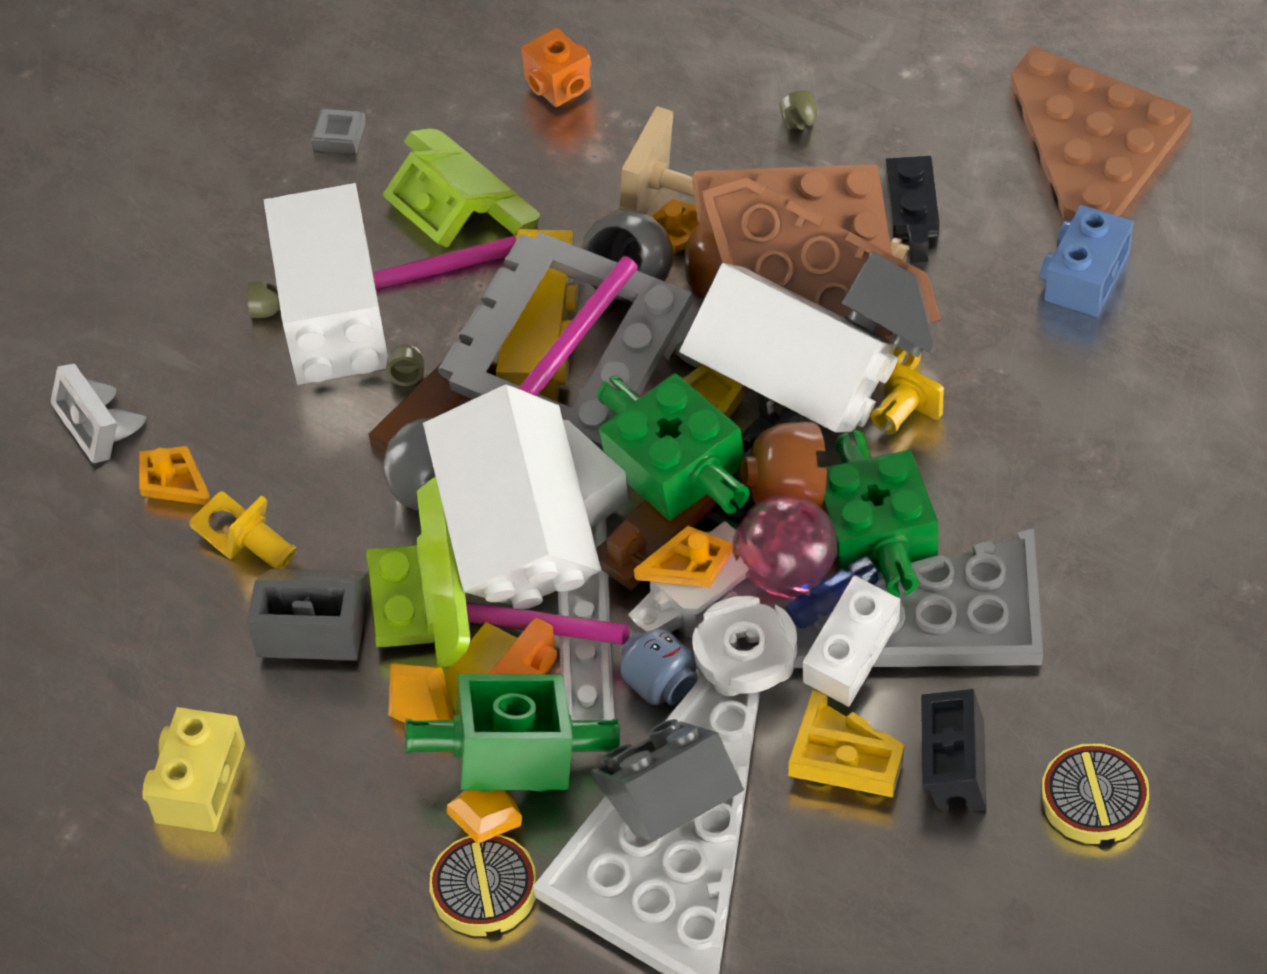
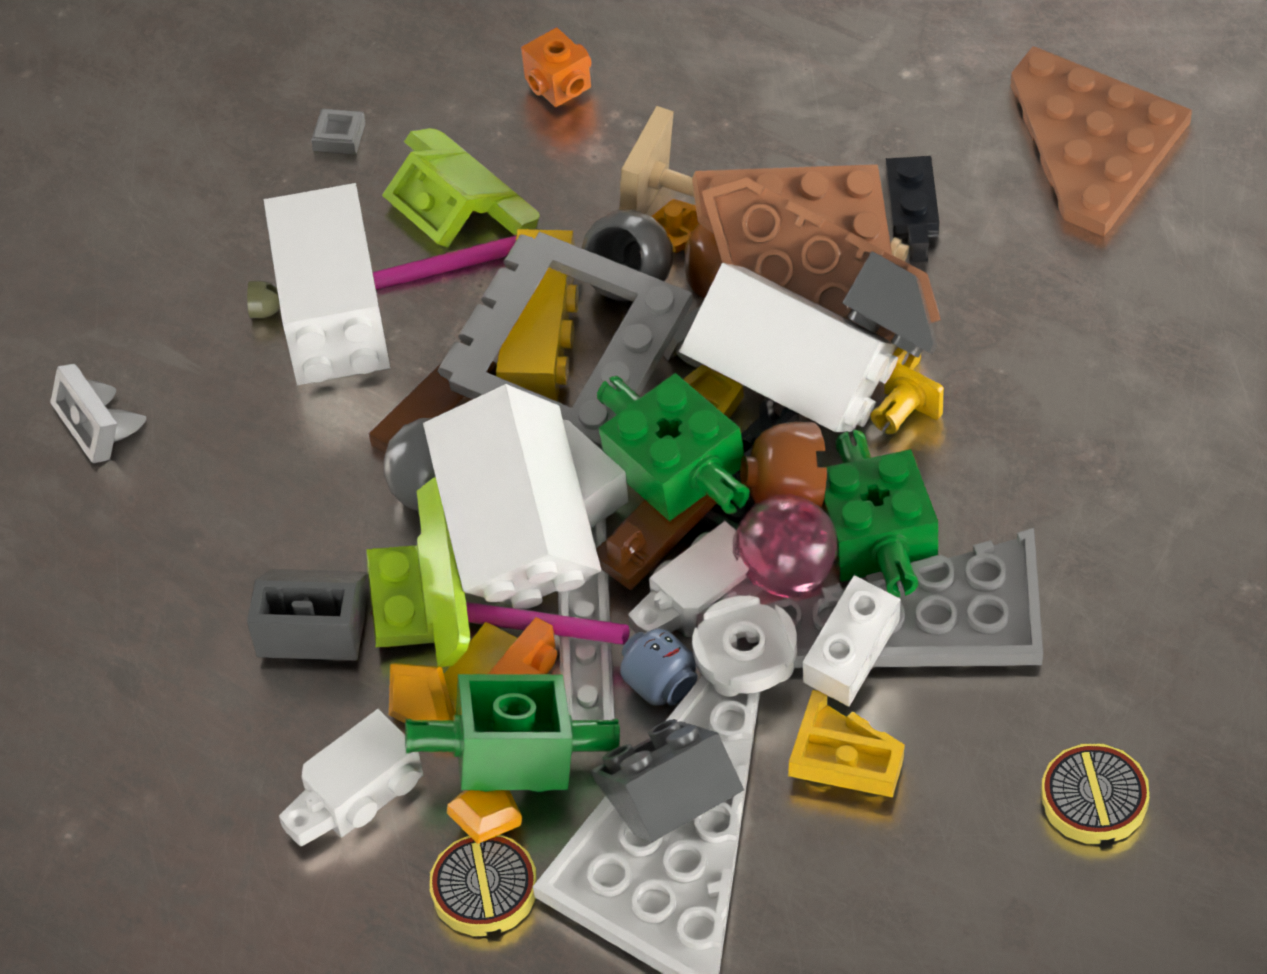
(171, 476): light orange piece -> none
(194, 769): light yellow brick -> none
(246, 531): yellow bracket -> none
(352, 780): none -> white hinge
(405, 365): olive hinge -> none
(579, 326): dark pink bar -> none
(686, 559): light orange piece -> none
(798, 109): olive hinge -> none
(827, 593): clear blue axle -> none
(953, 748): black hinge -> none
(1087, 260): medium blue brick -> none

